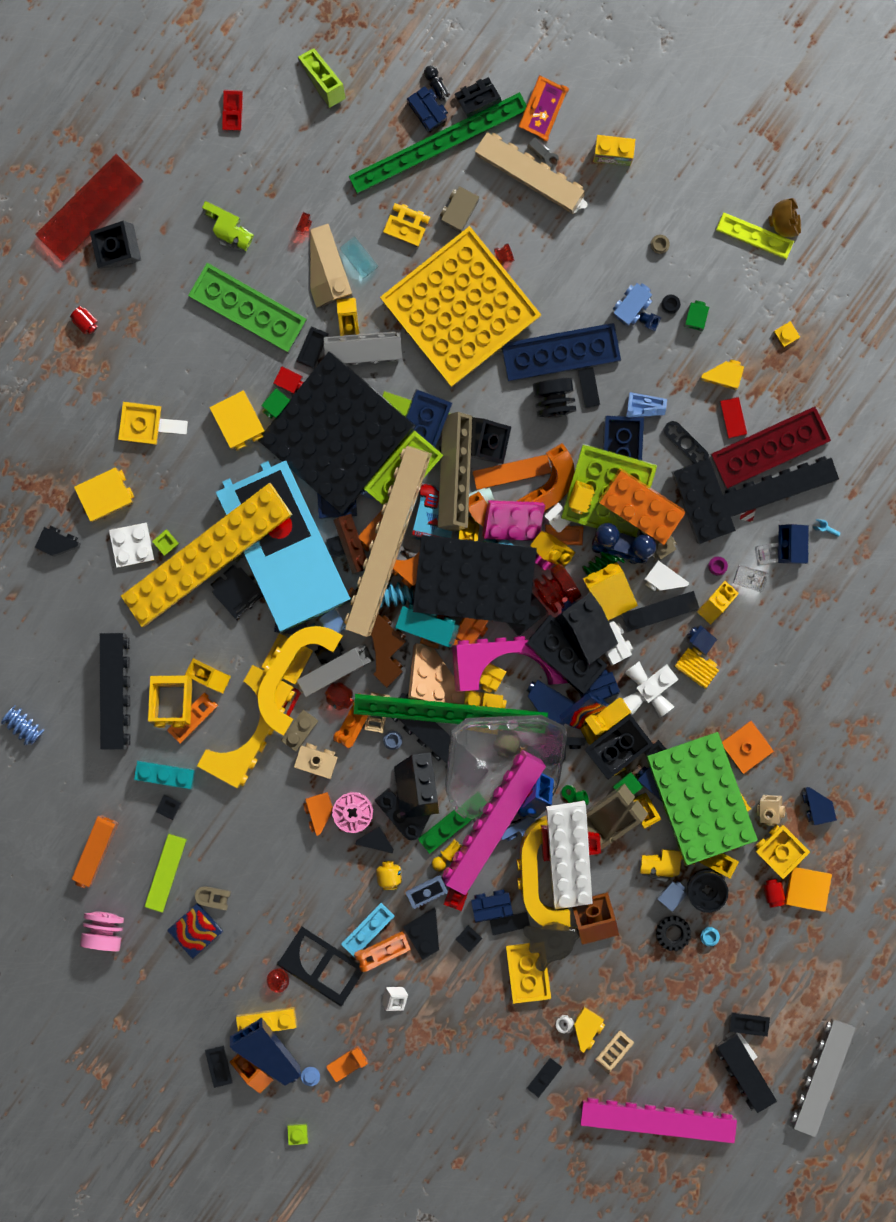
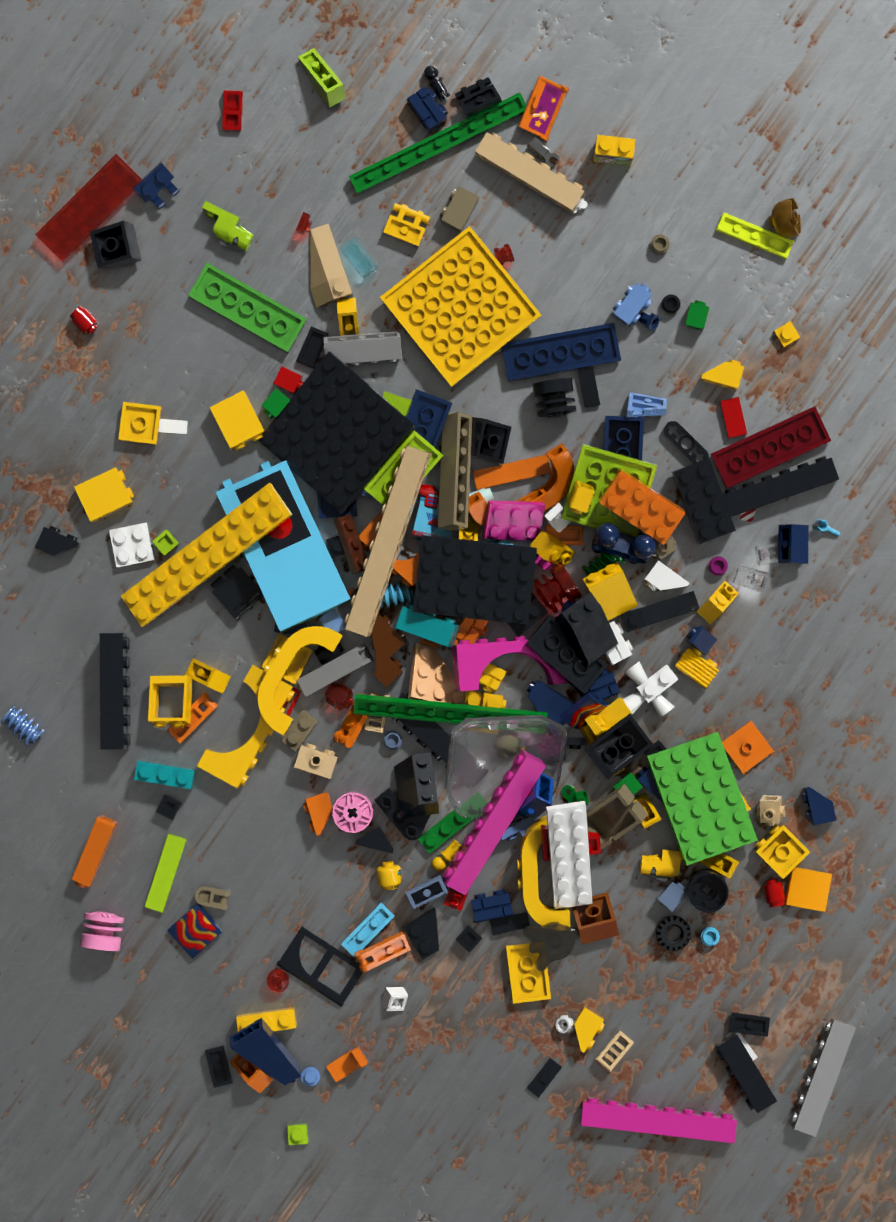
(153, 183): none -> dark blue plate

